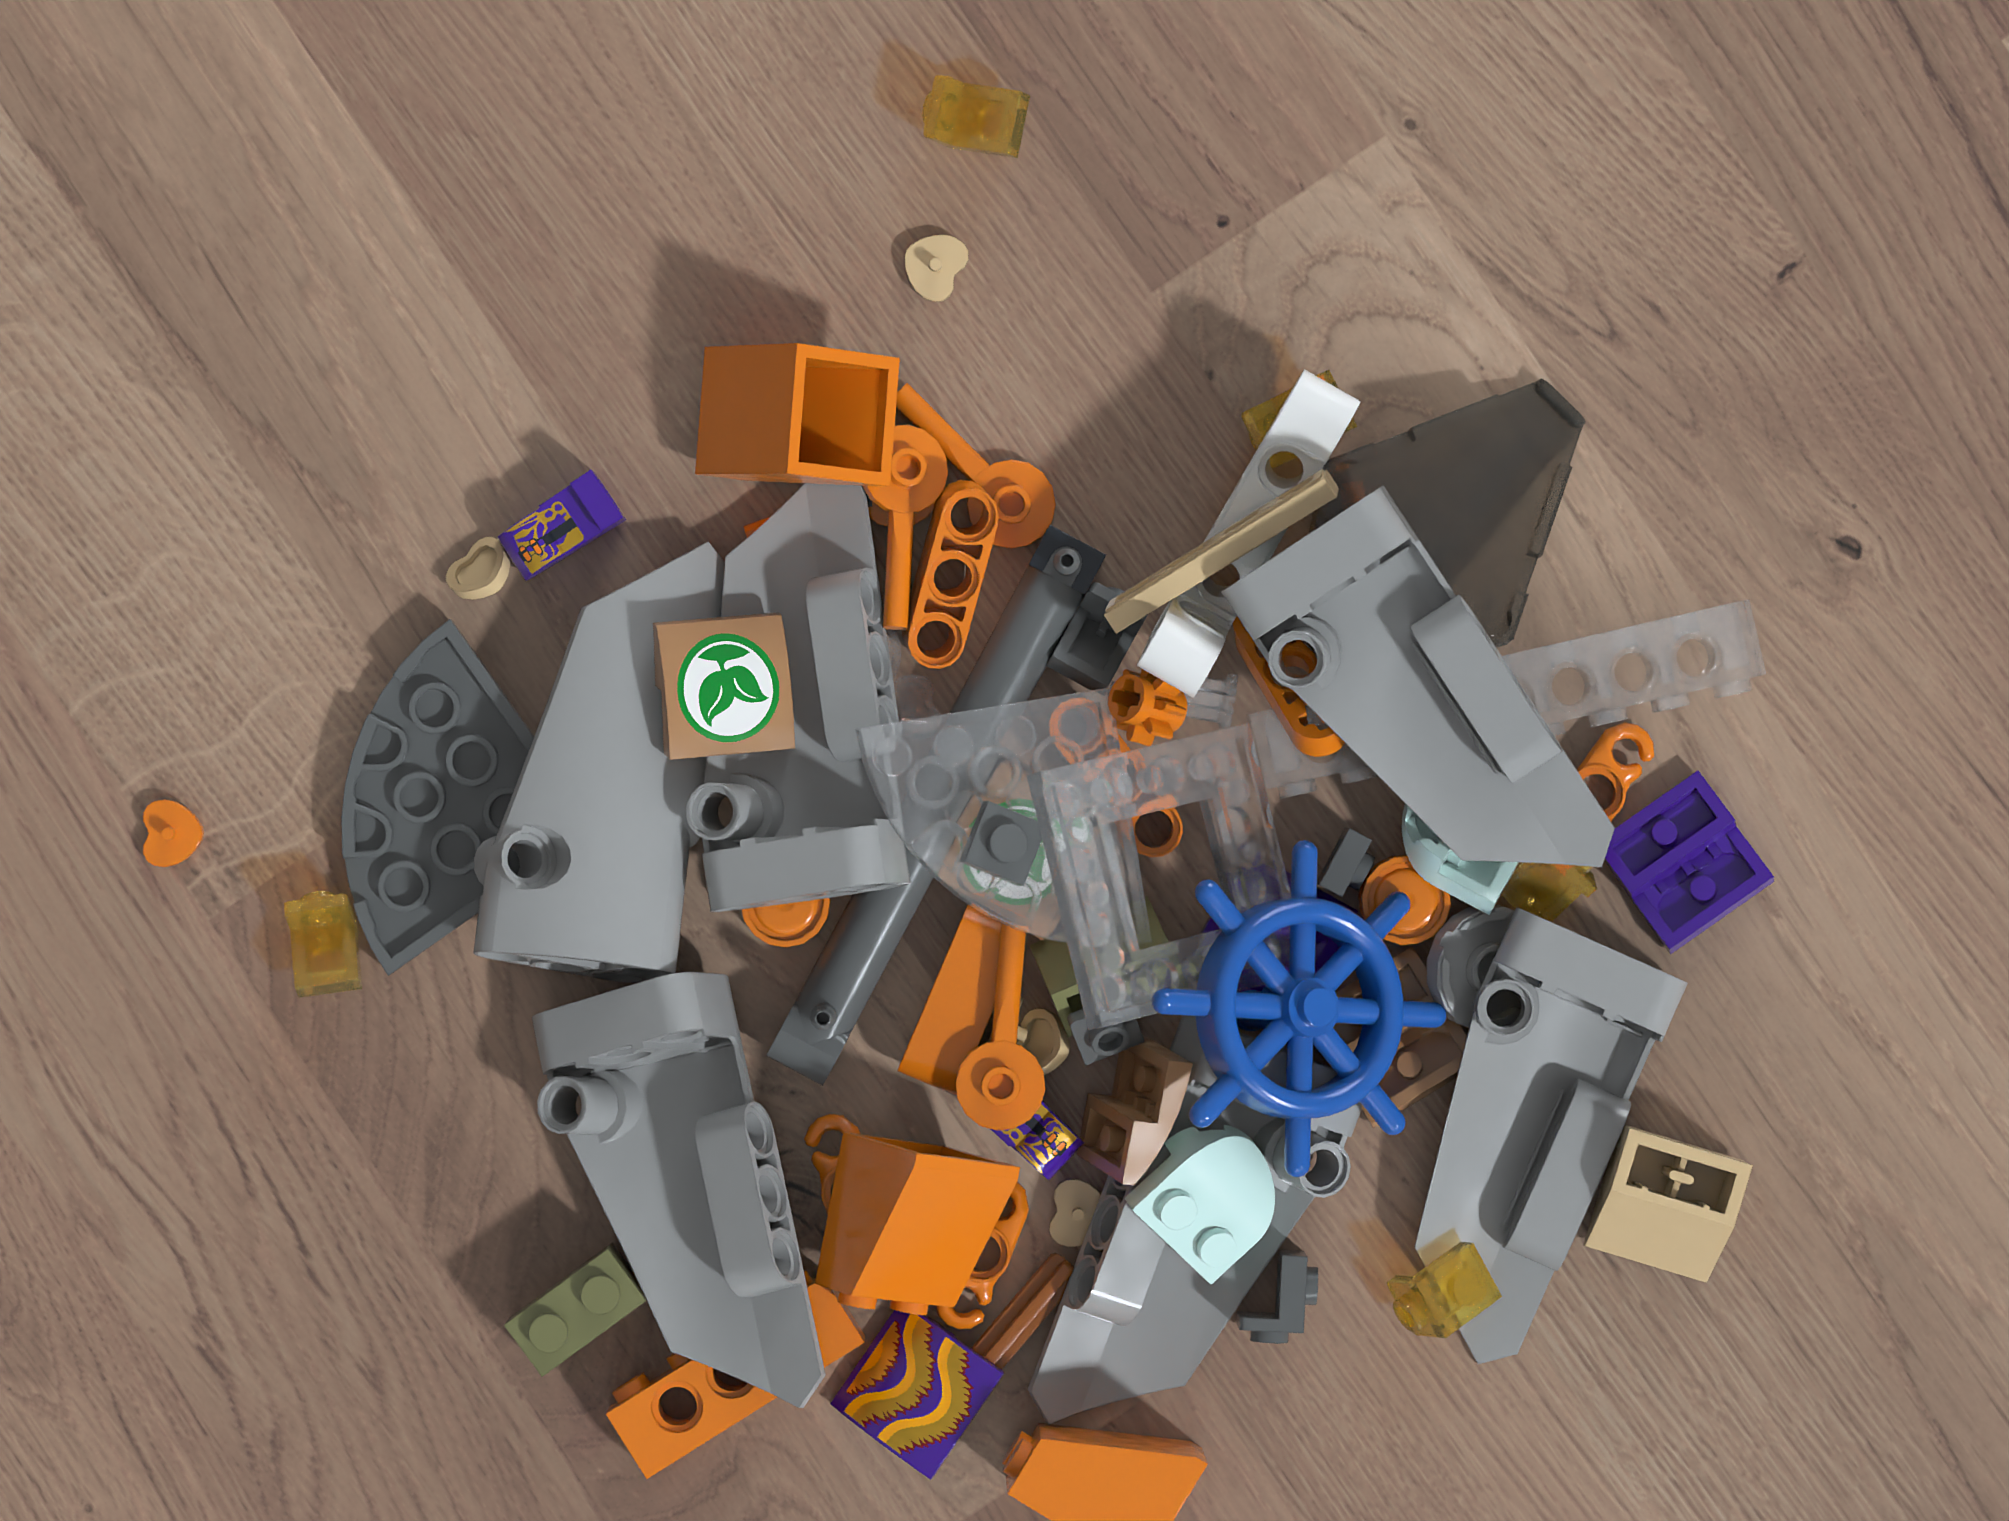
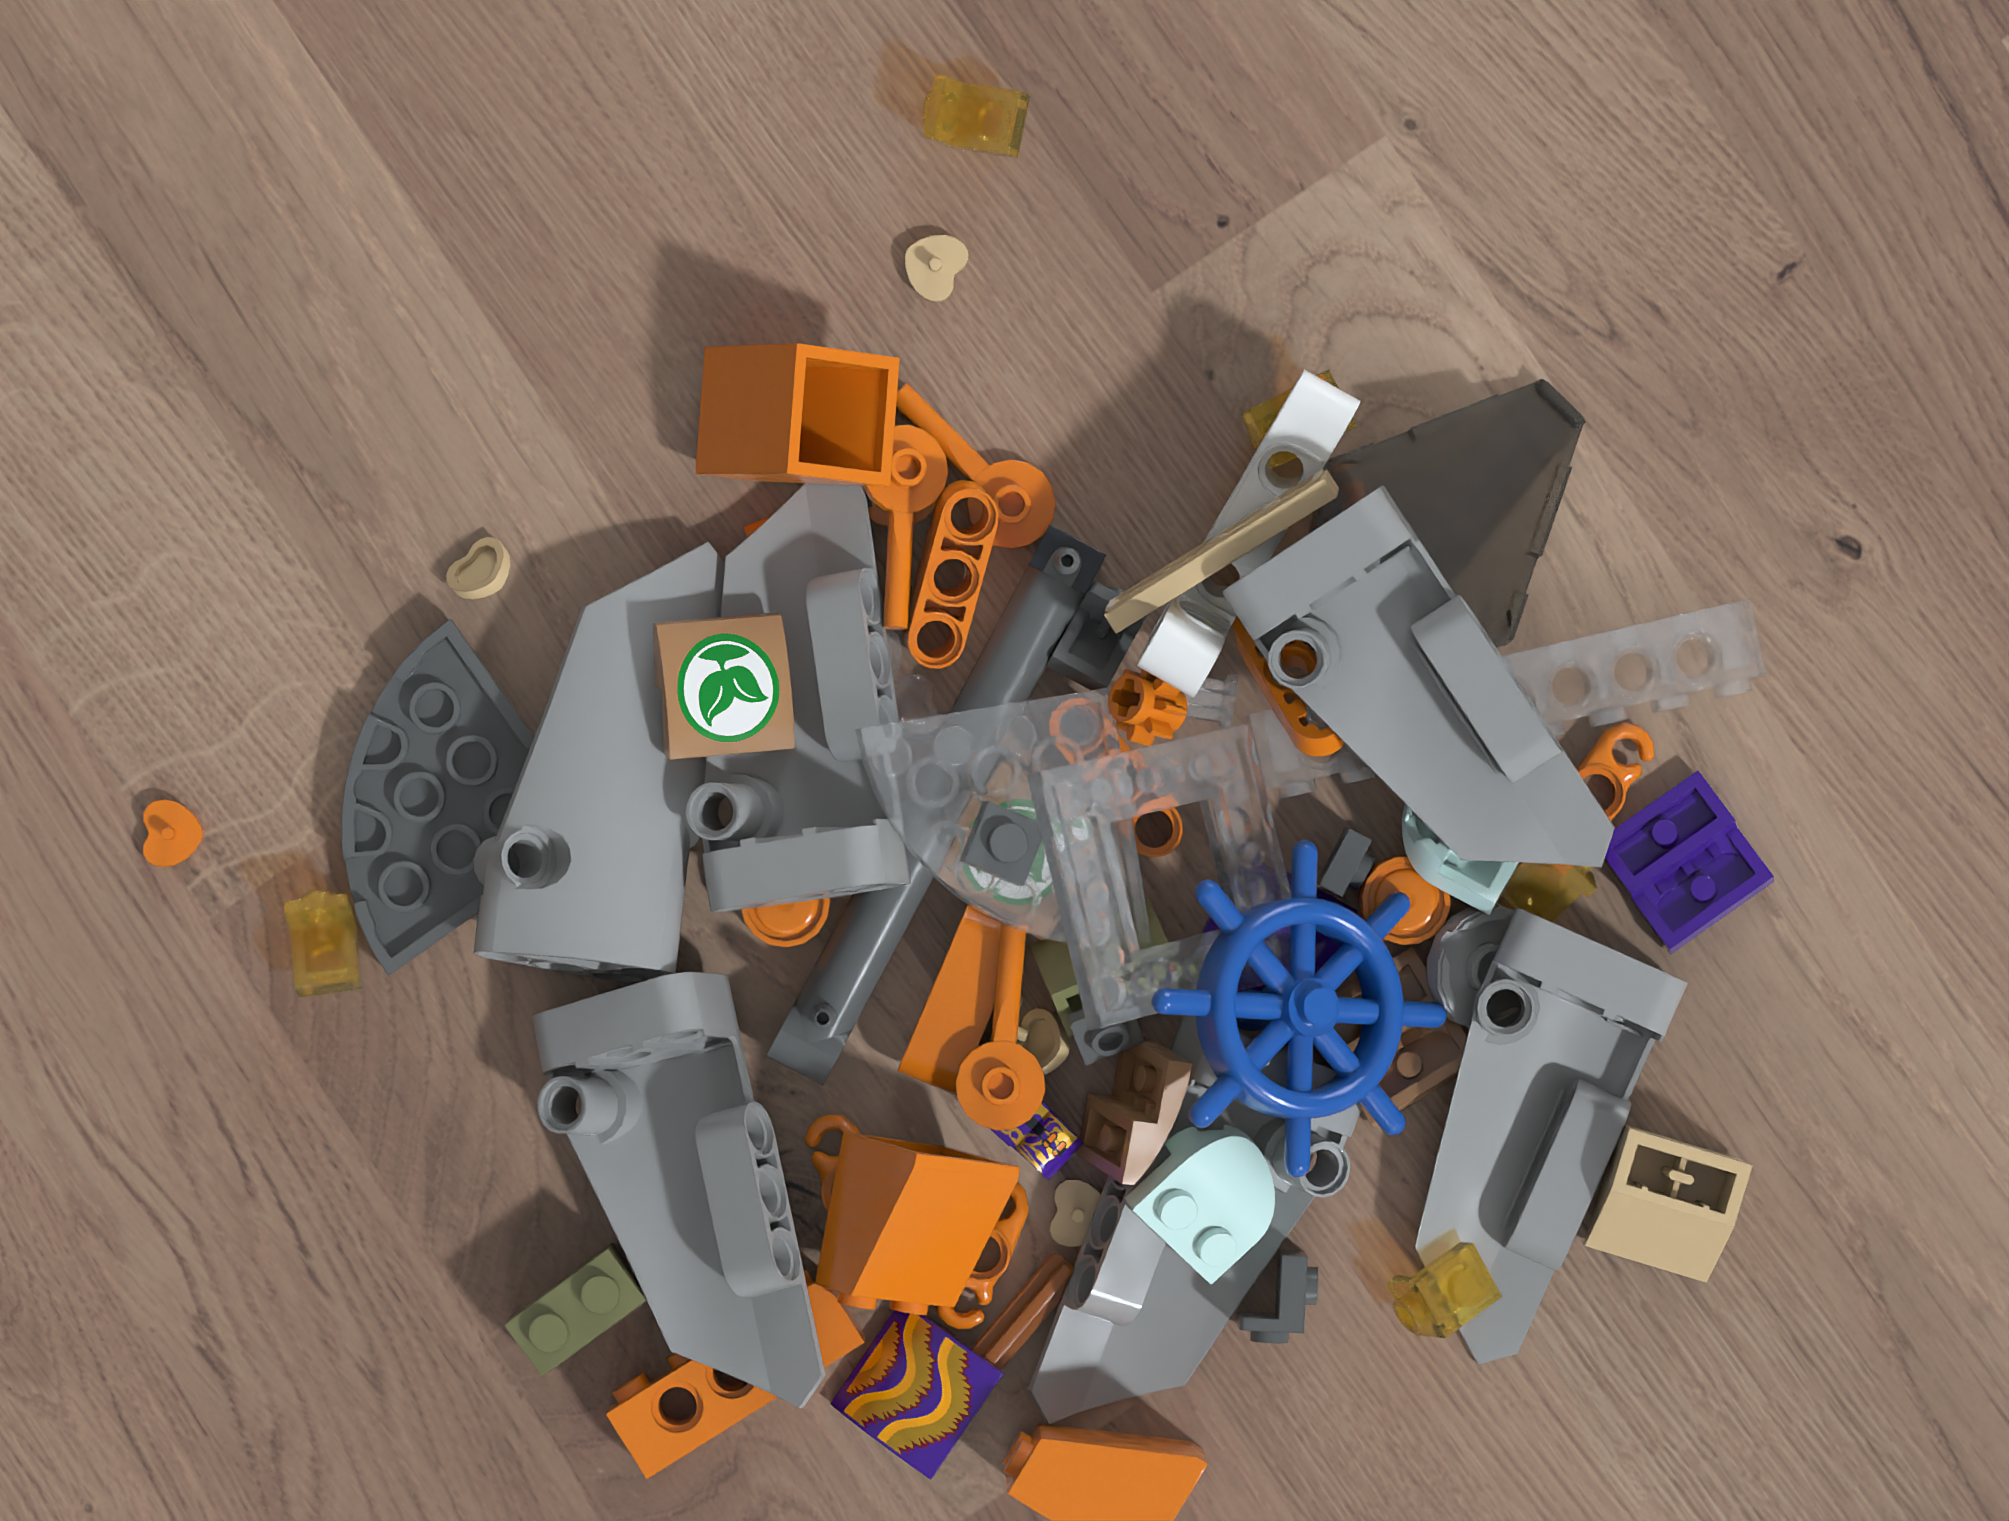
(561, 526): dark purple leg -> none

